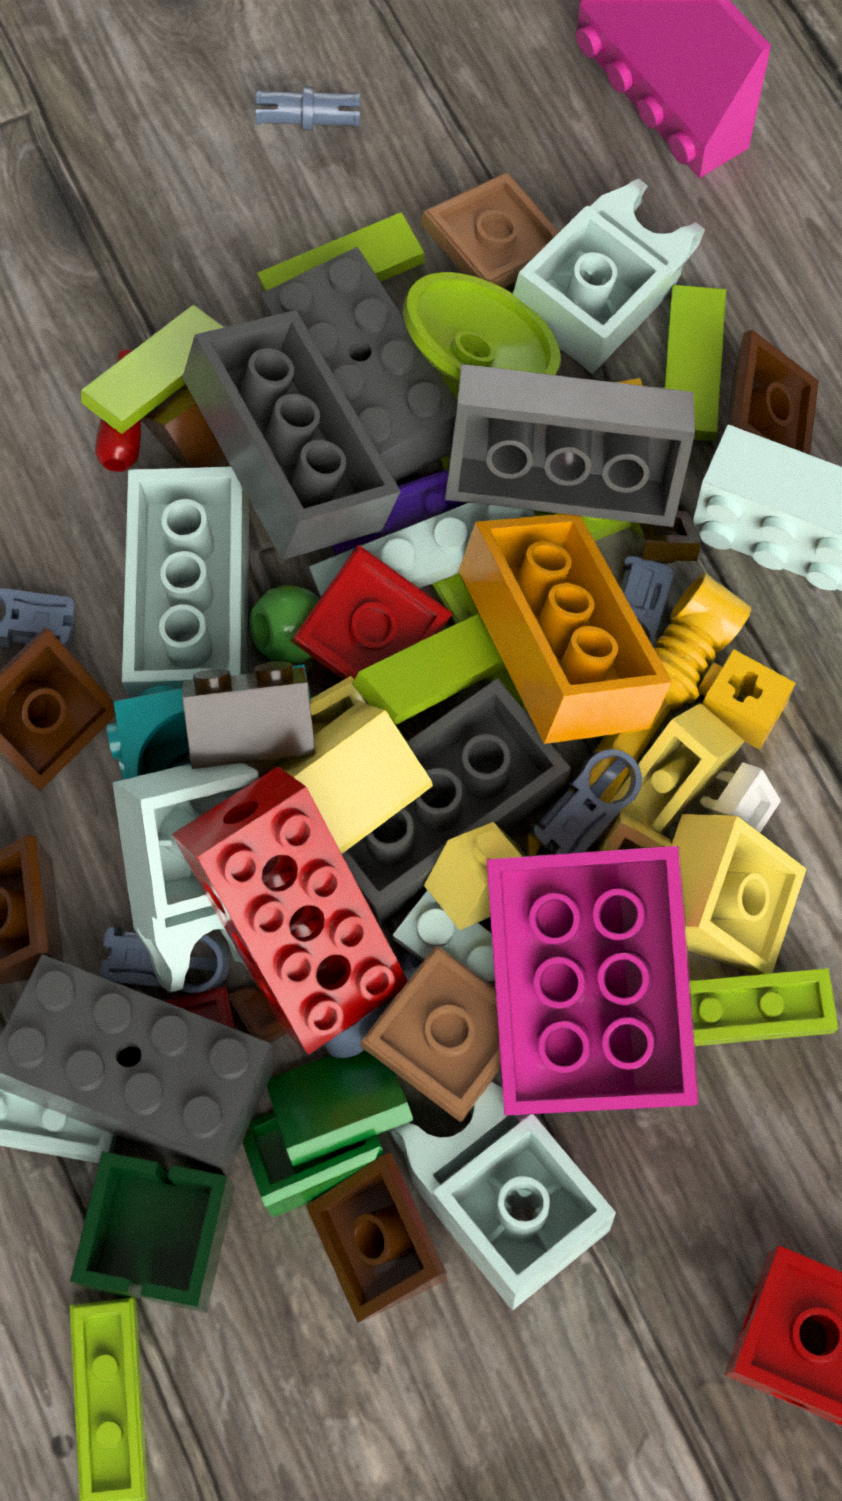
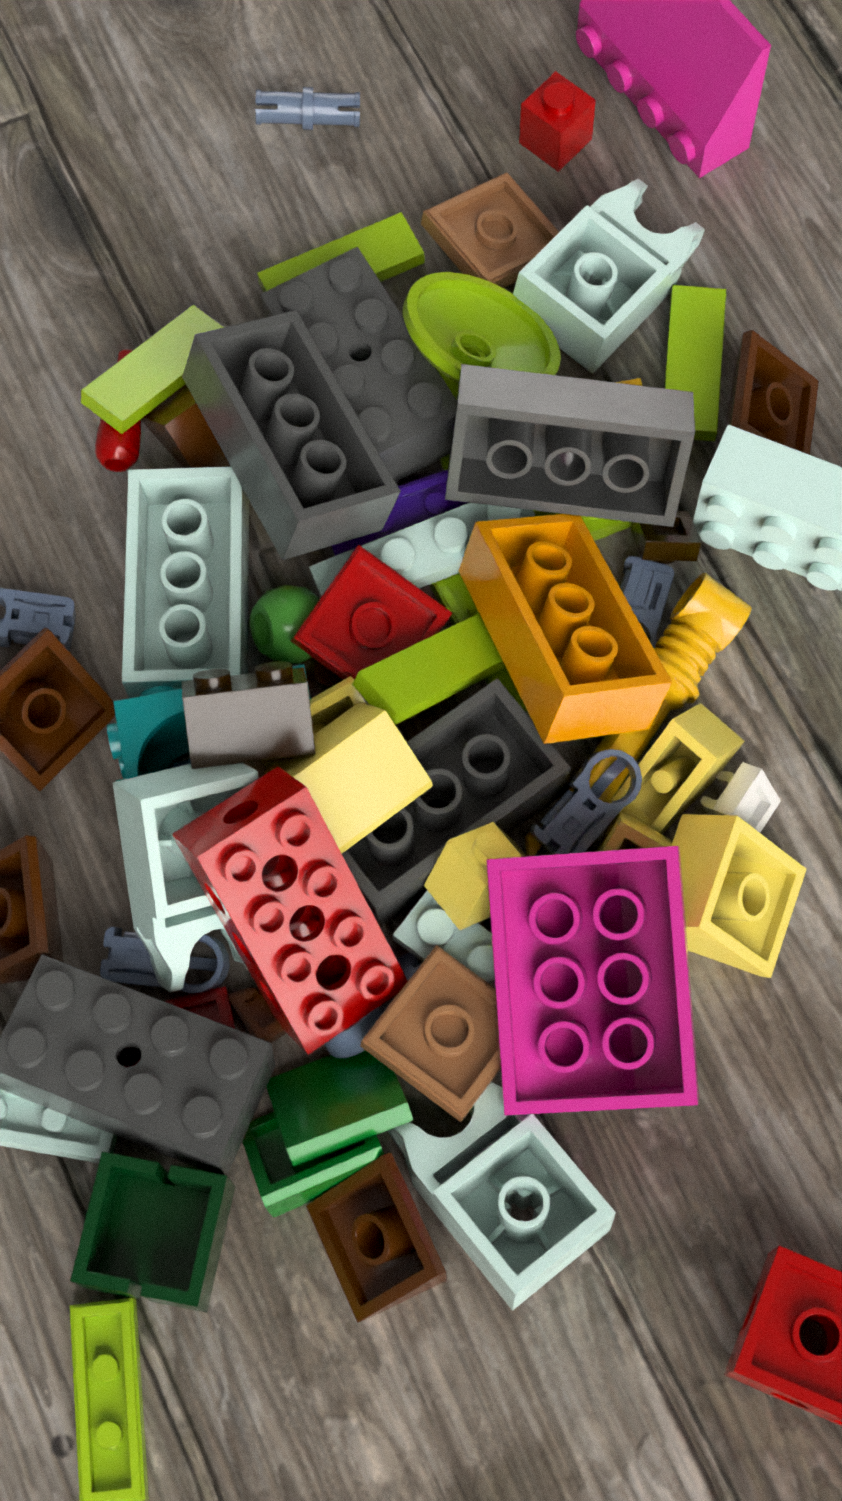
(557, 121): none -> red brick
(760, 710): yellow brick -> none
(763, 1007): lime plate -> none

